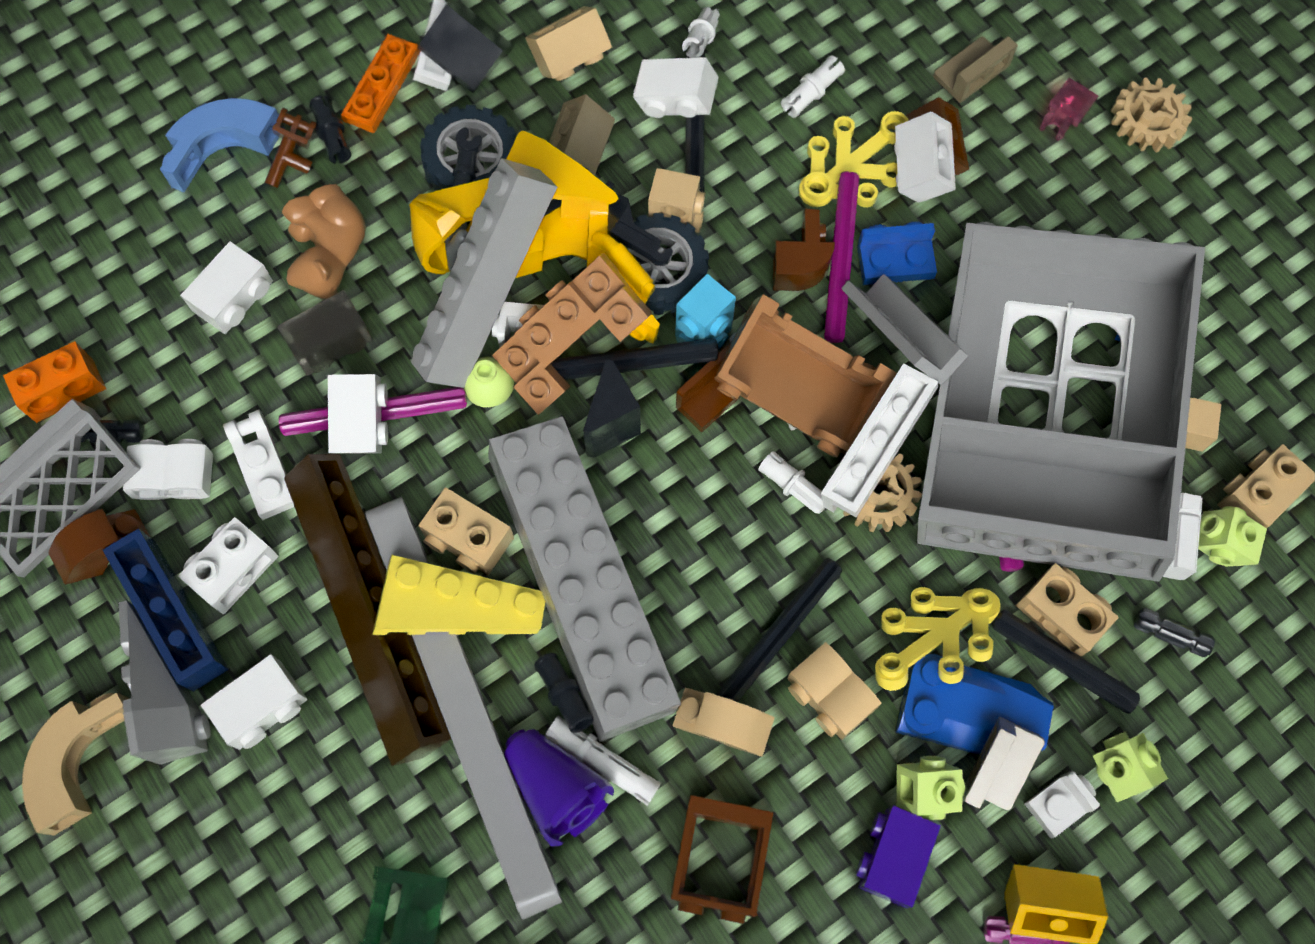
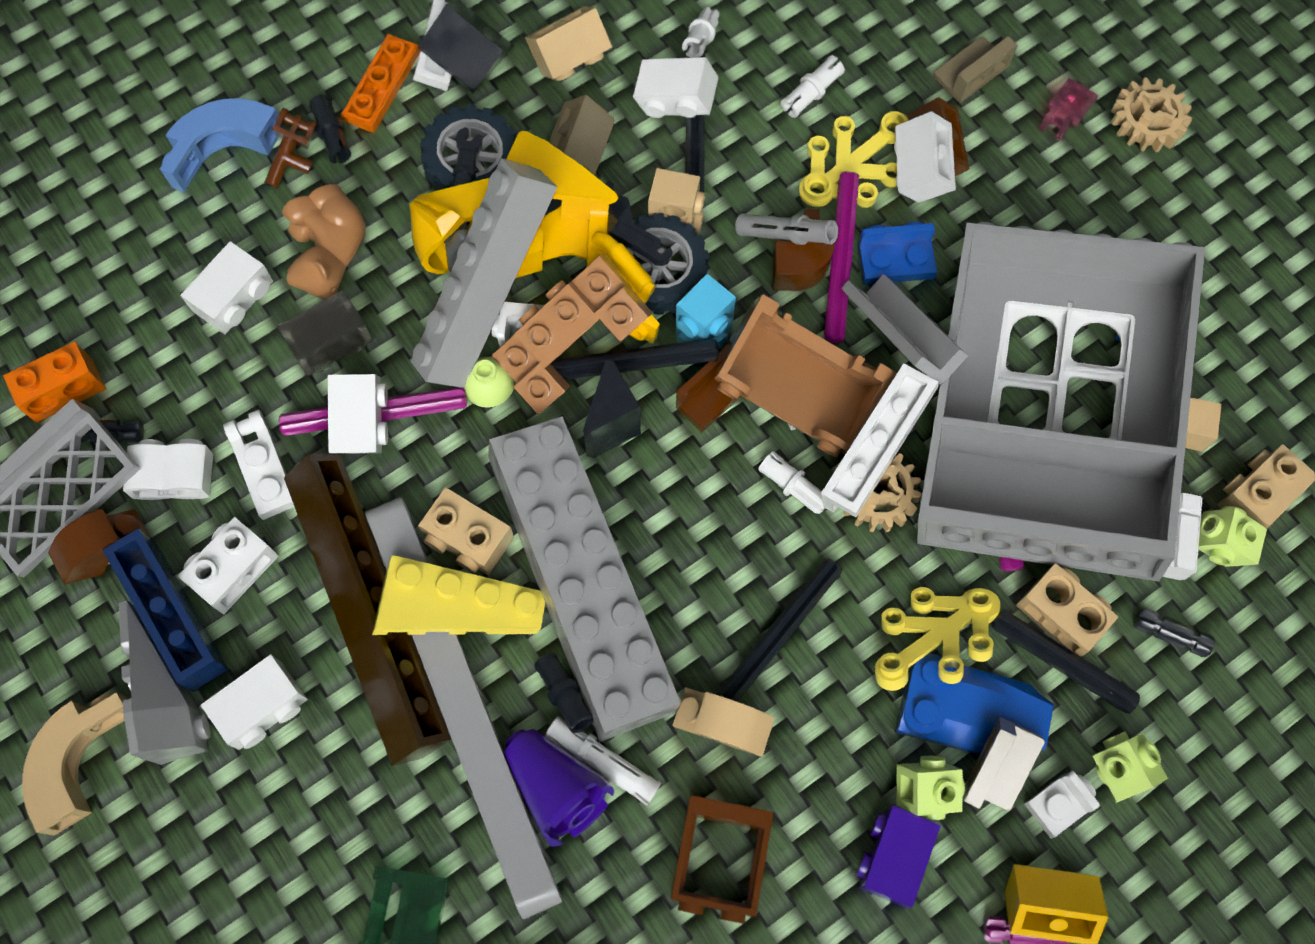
(819, 230): none -> light grey pin
(832, 691): tan brick -> none

